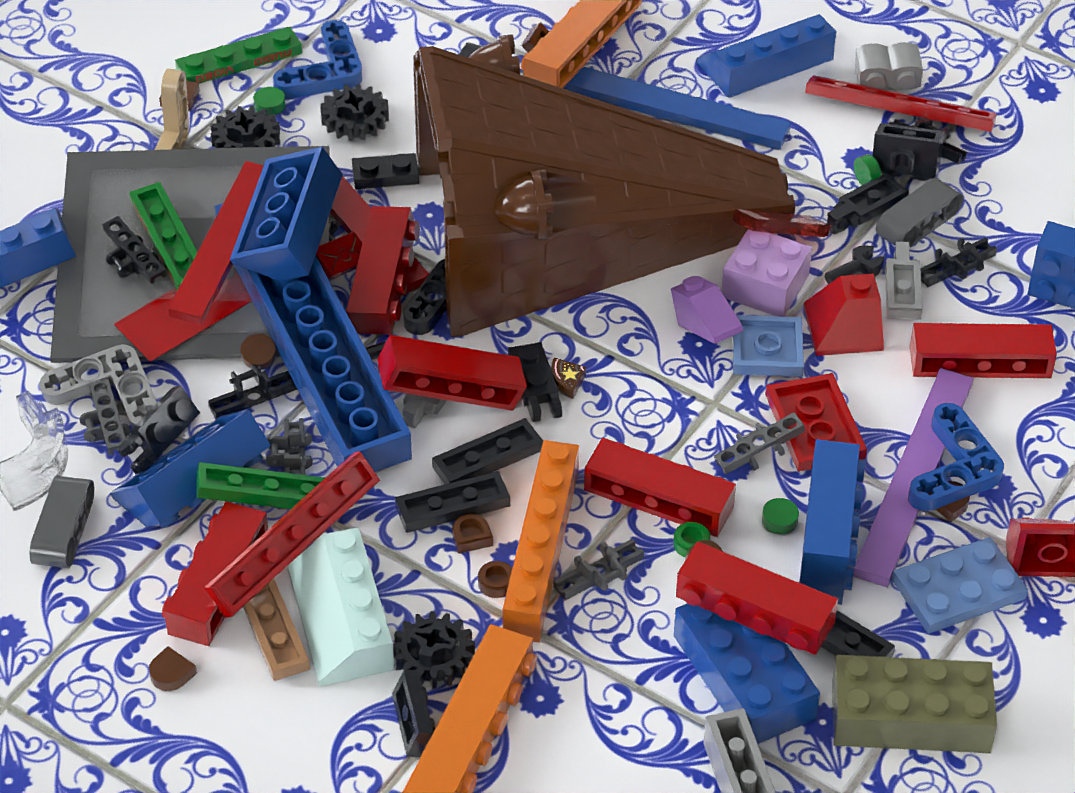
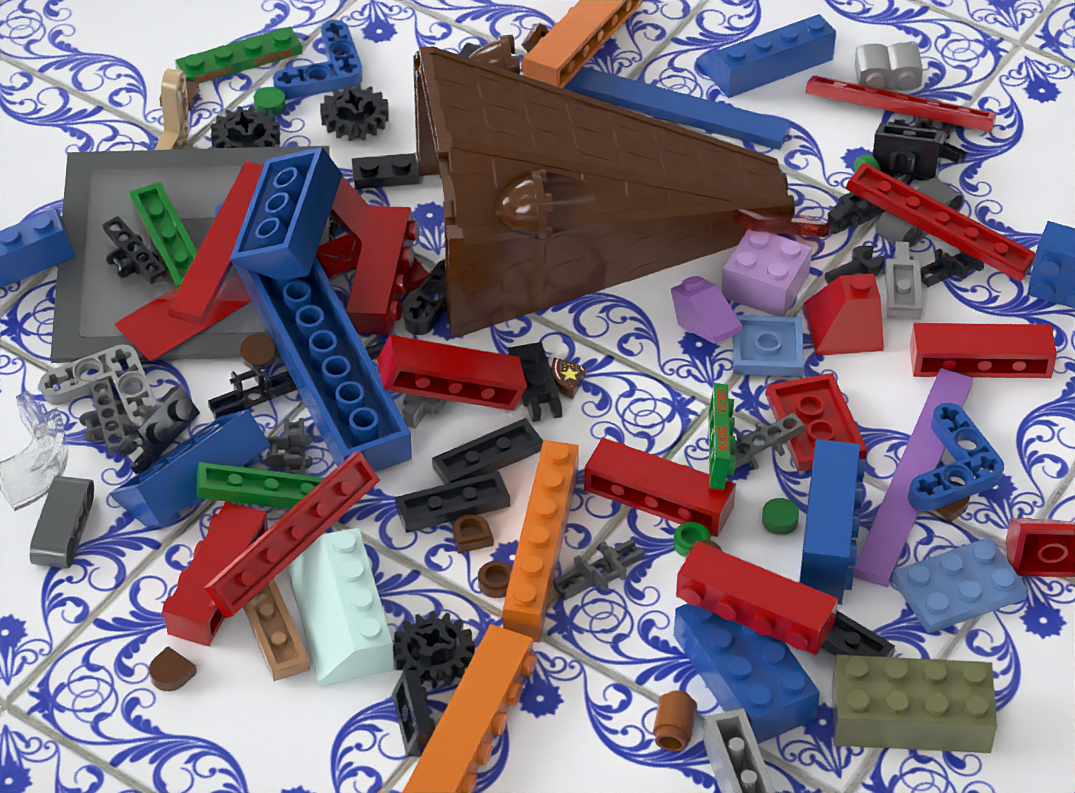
(674, 720): none -> dark orange brick
(721, 437): none -> green plate
(941, 221): none -> red tile

